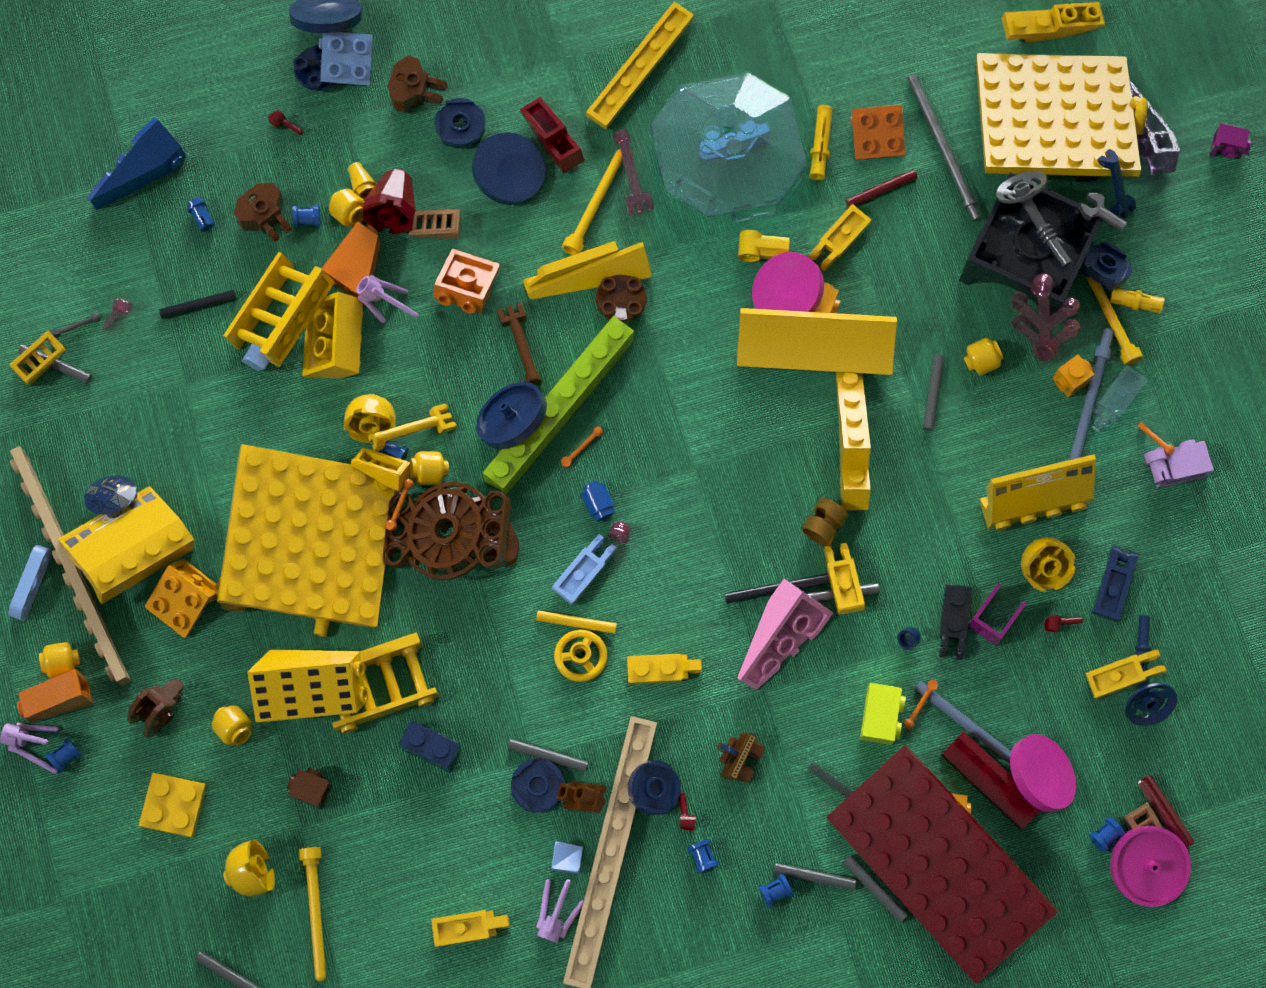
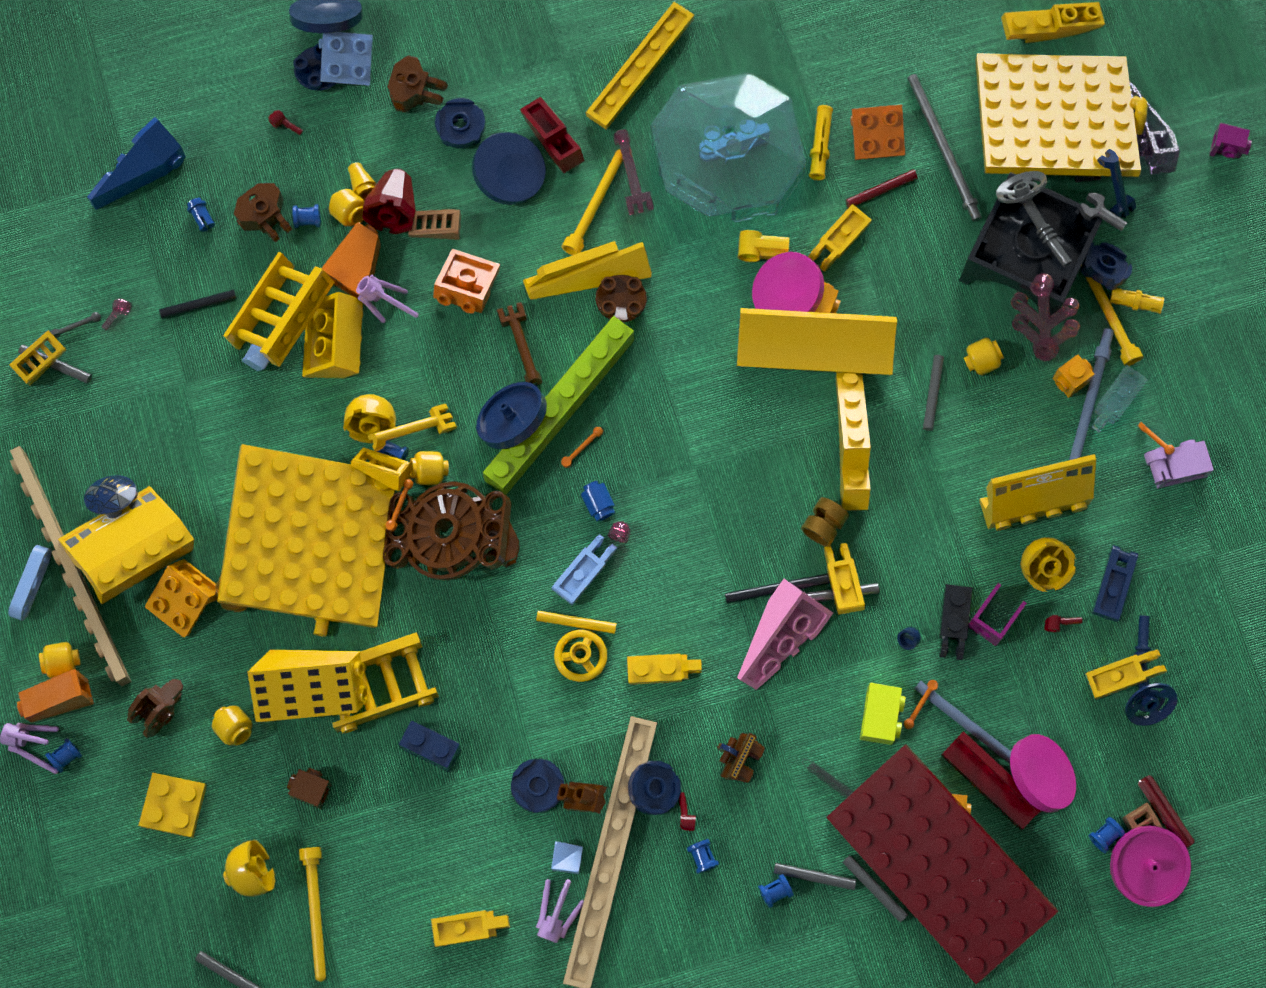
(549, 755): dark grey bar -> none

